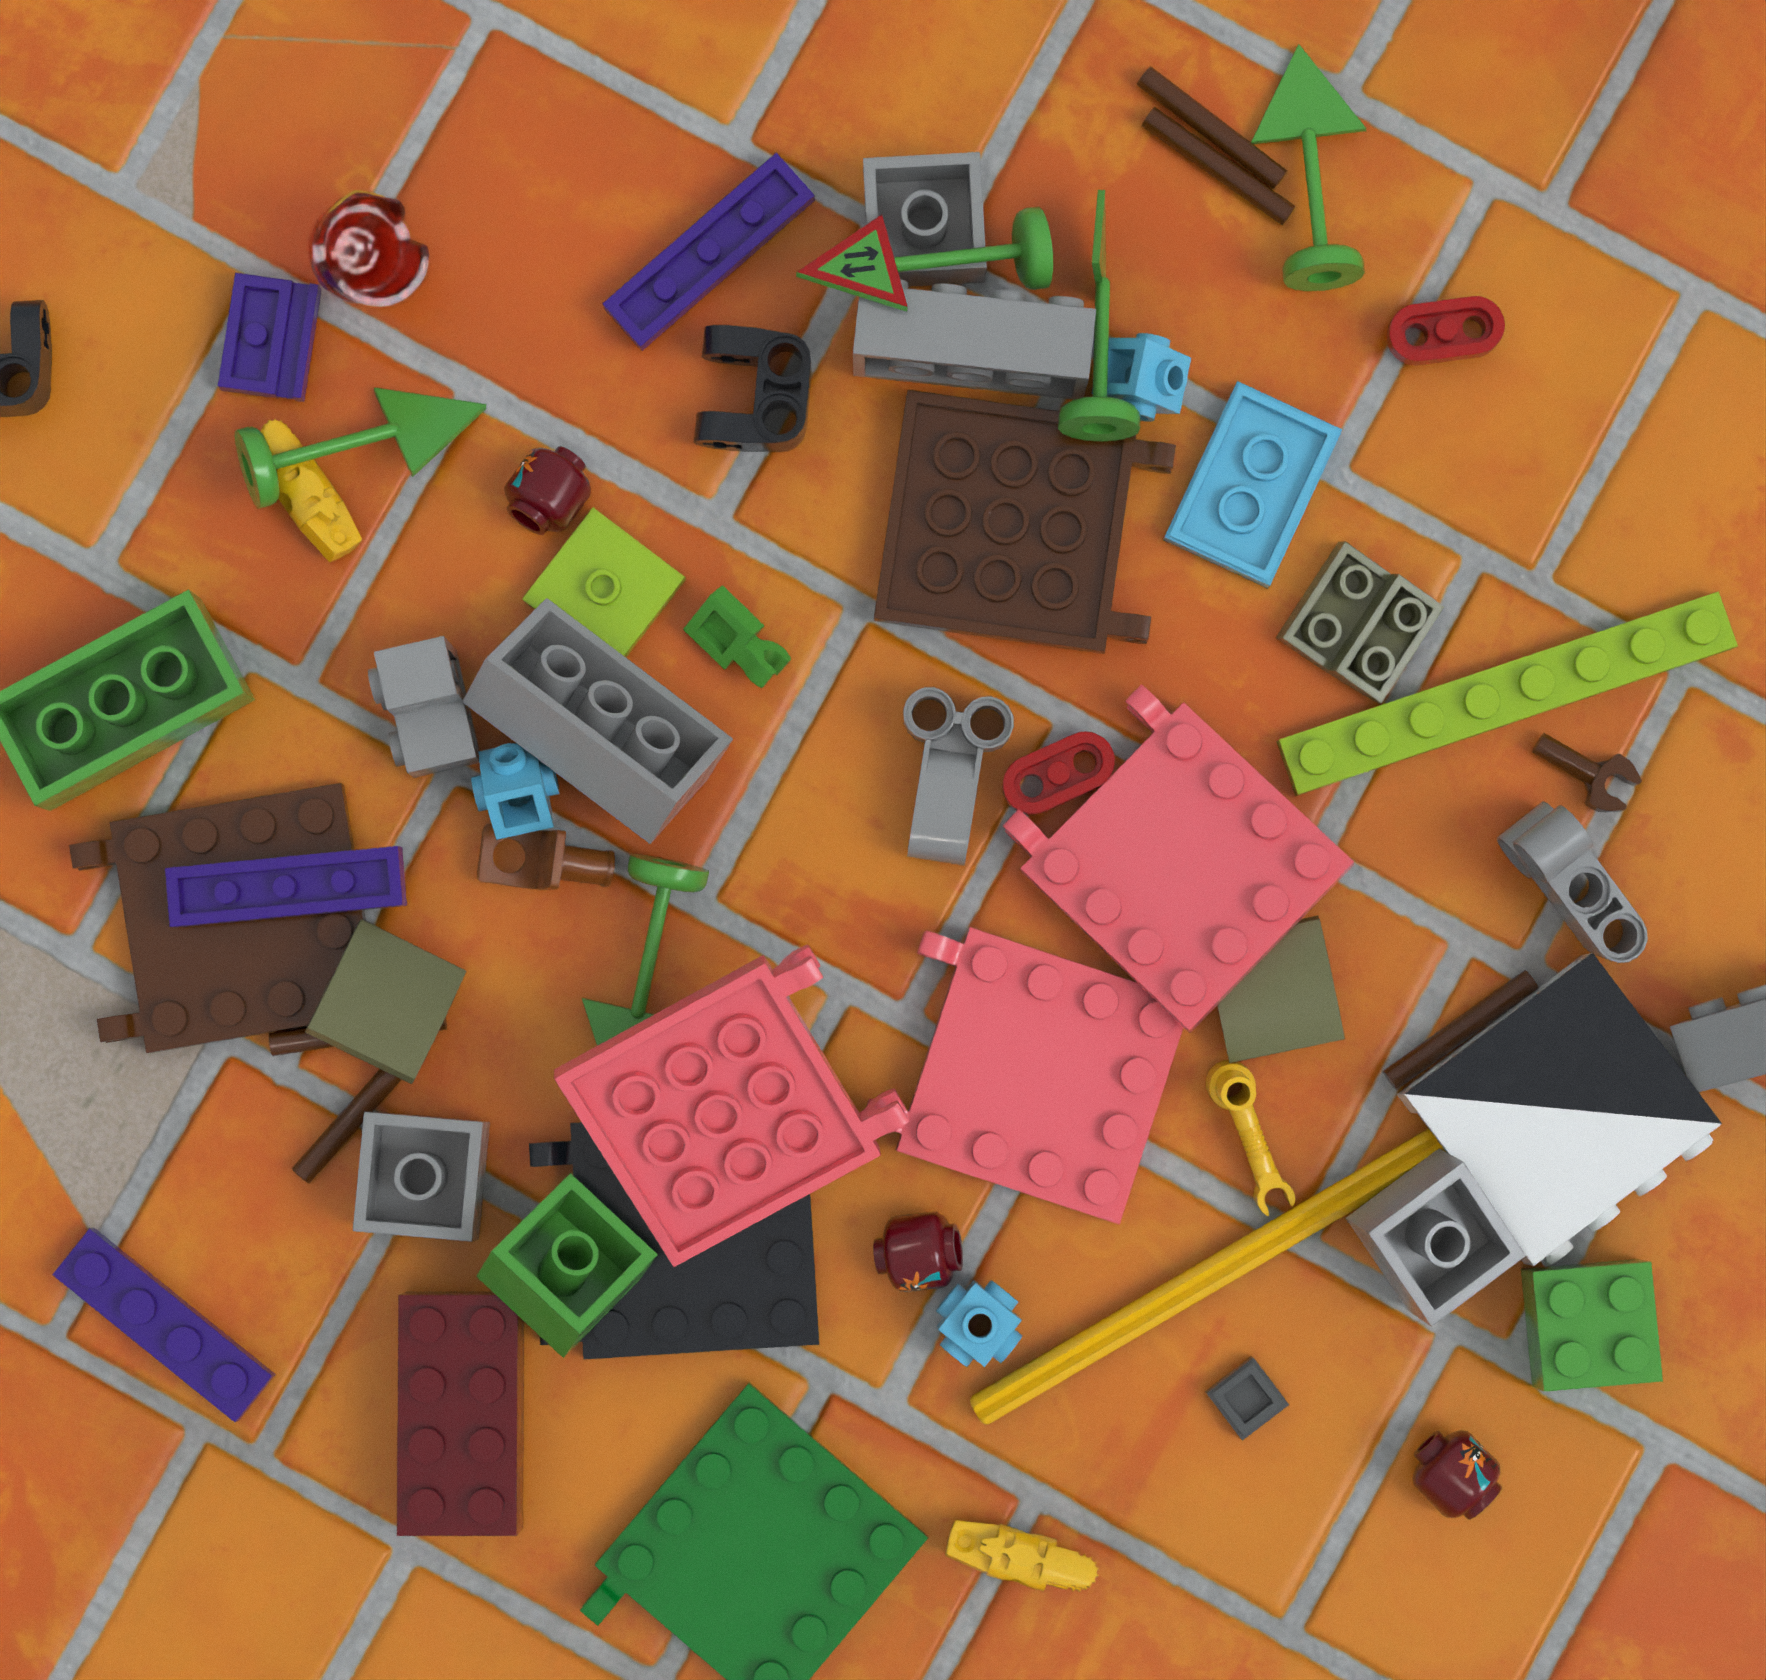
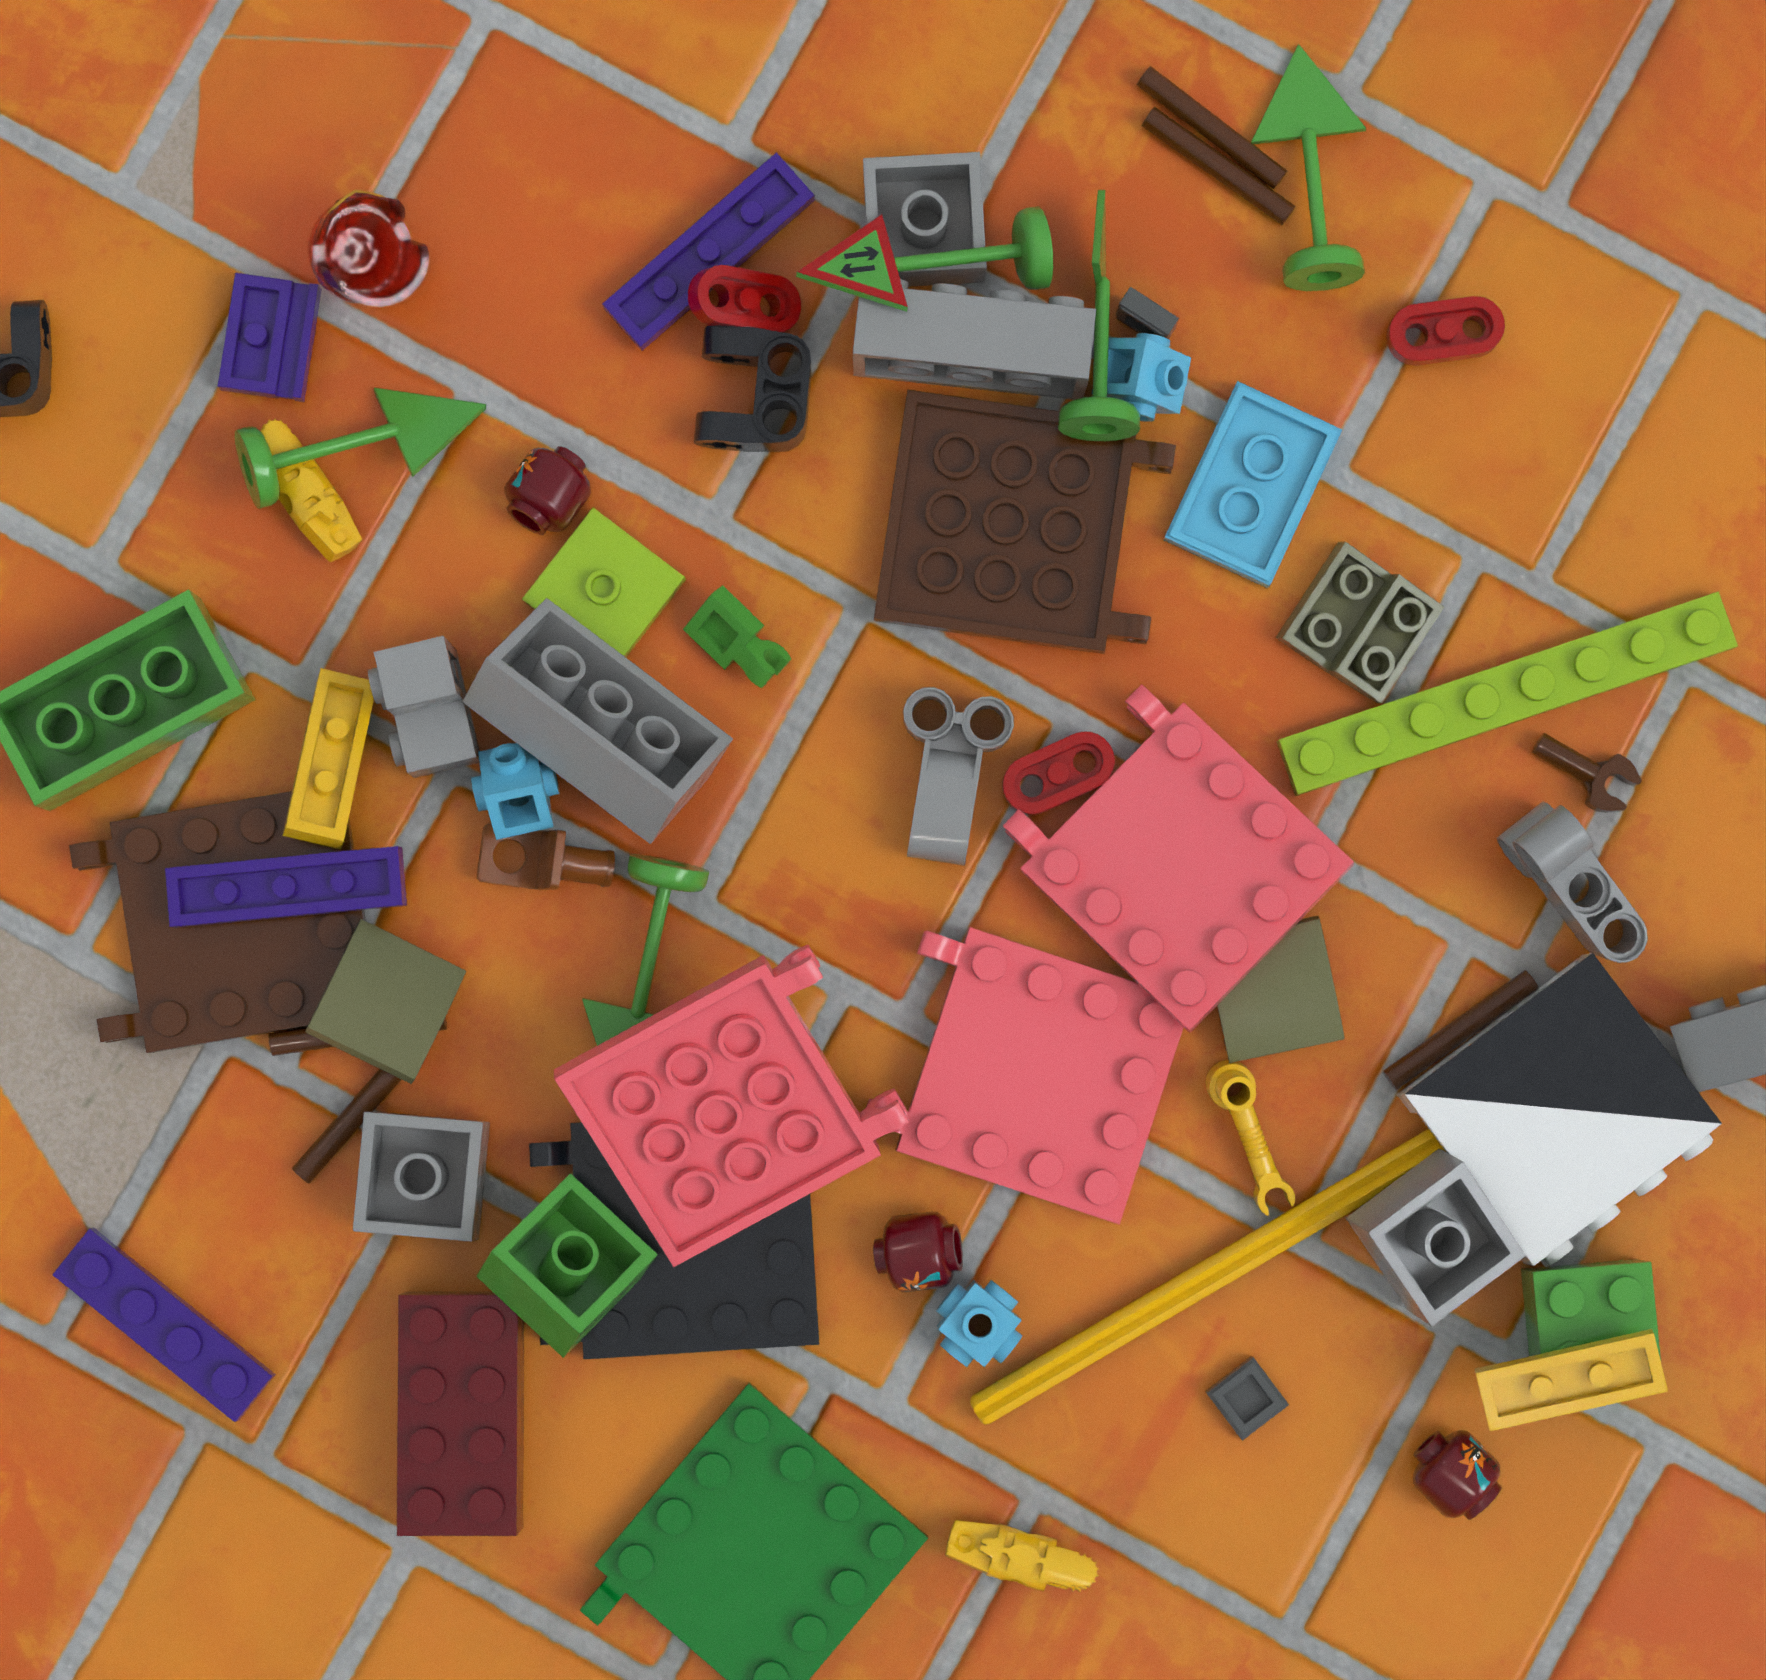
(329, 759): none -> yellow plate
(740, 298): none -> red plate
(1145, 315): none -> dark grey tile
(1571, 1380): none -> yellow plate

